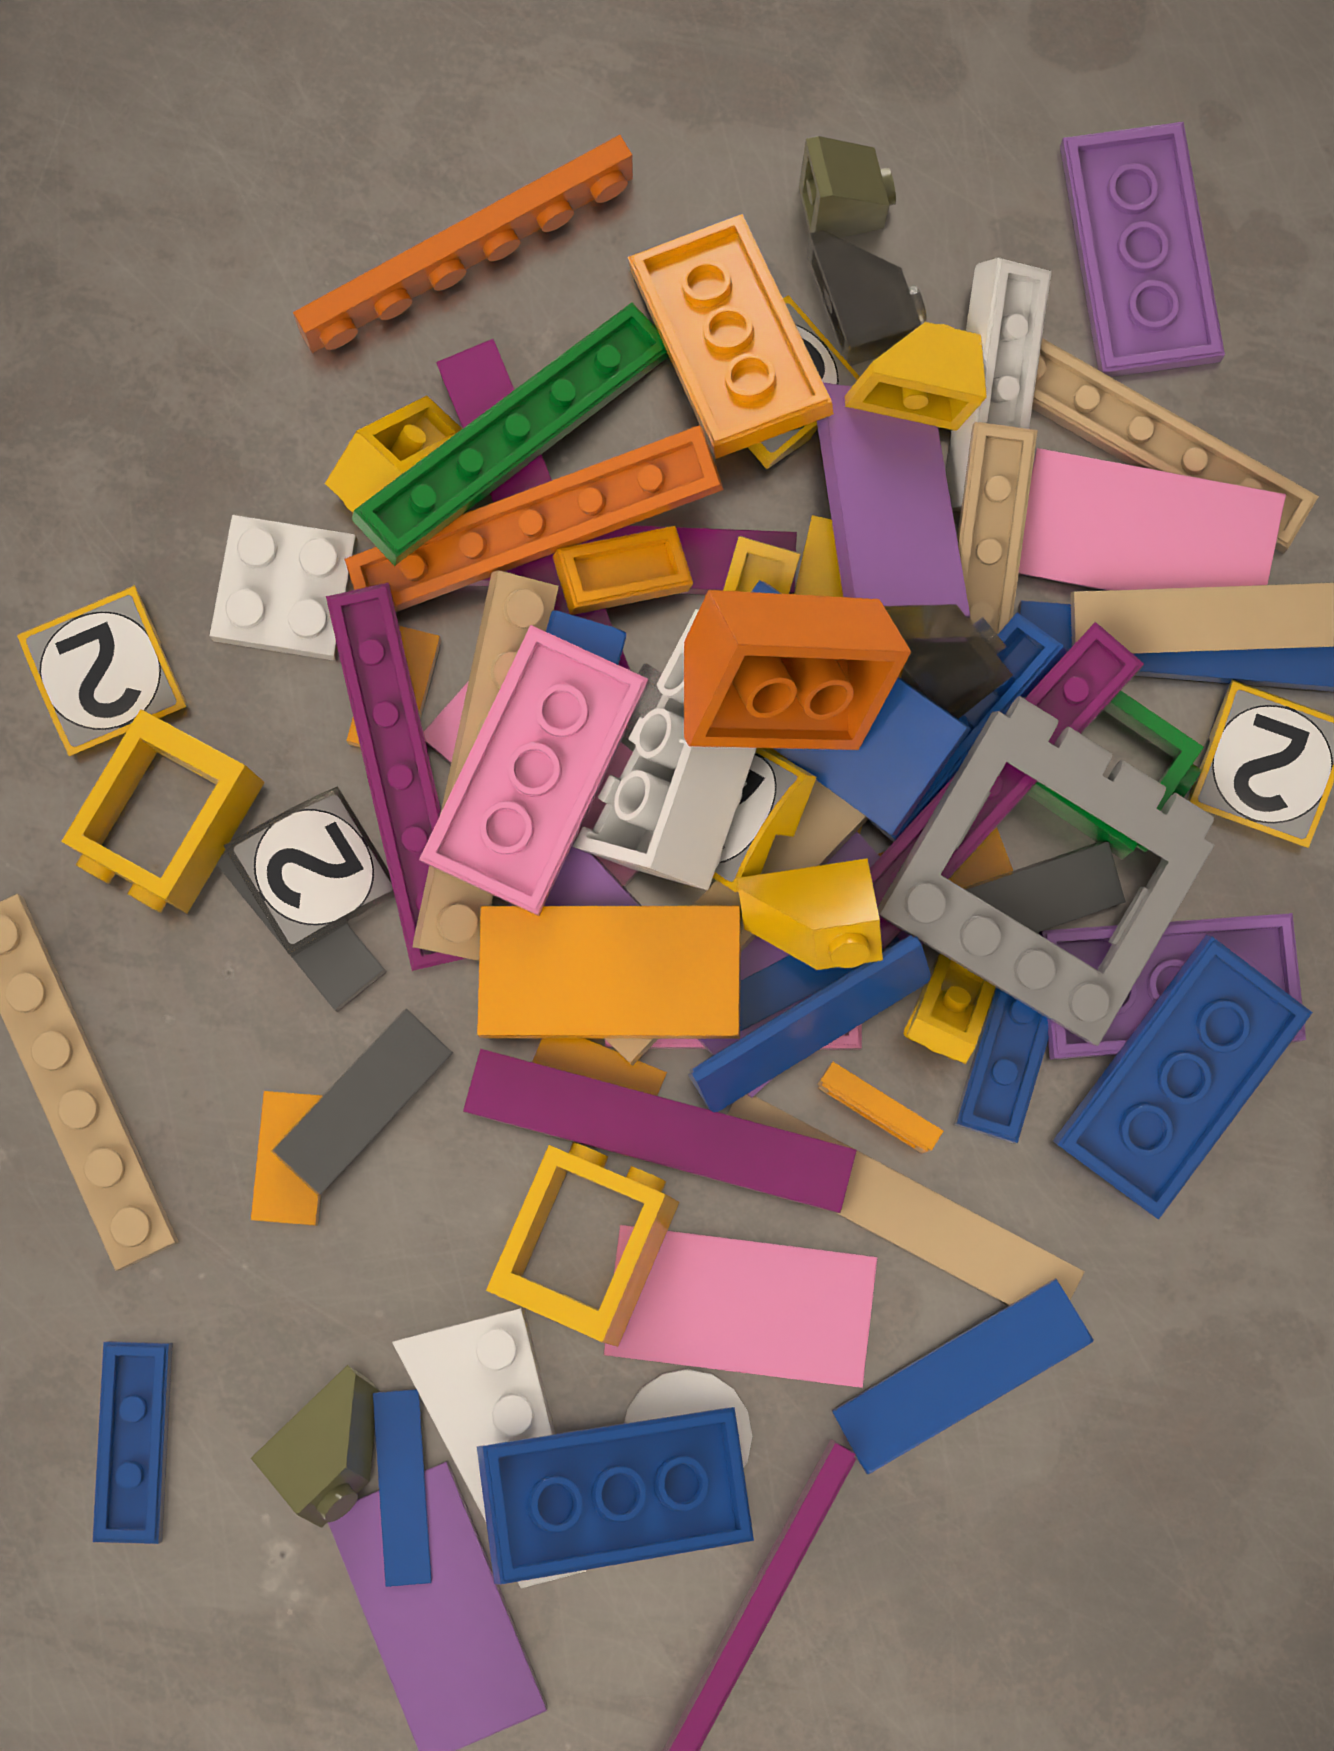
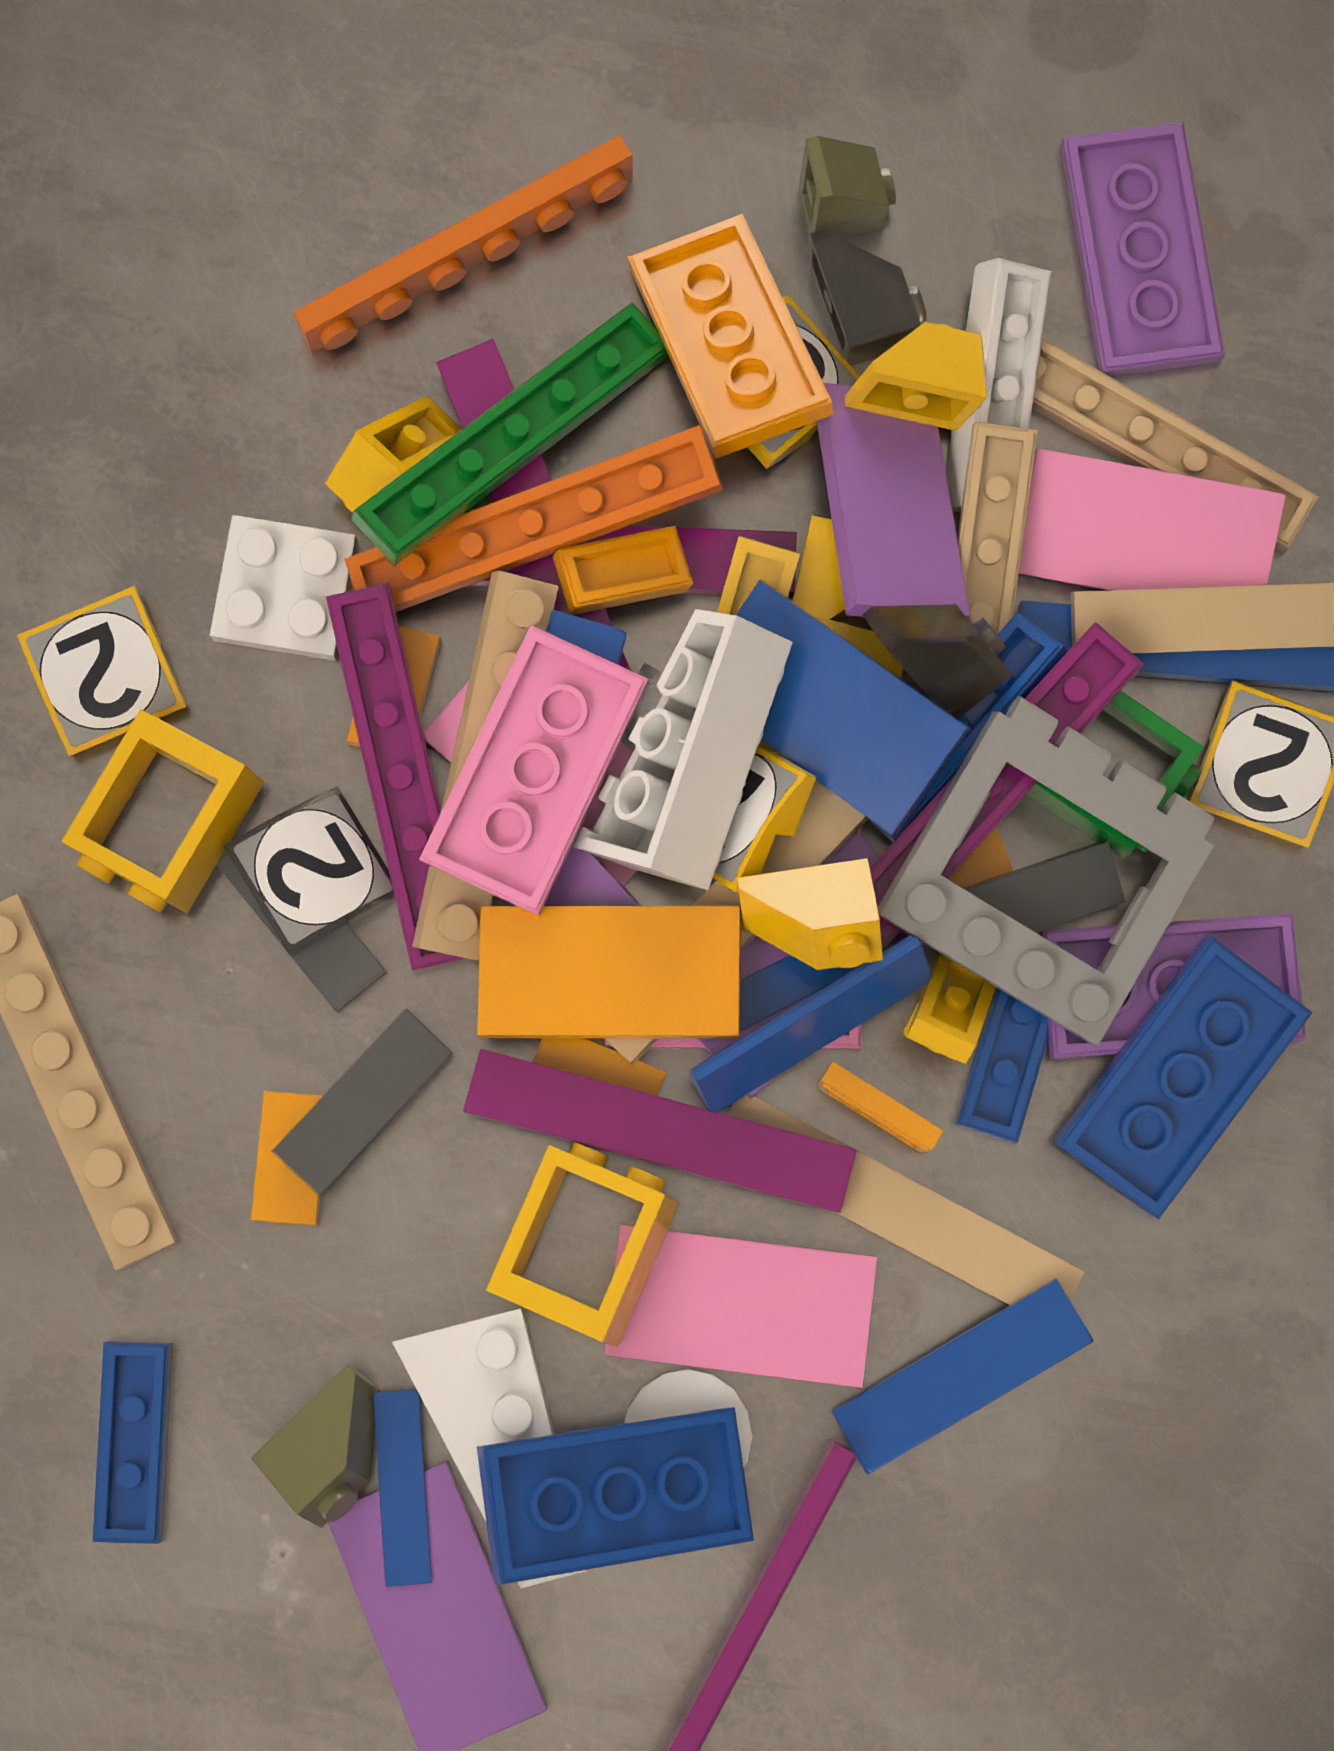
(788, 670): orange slope -> none

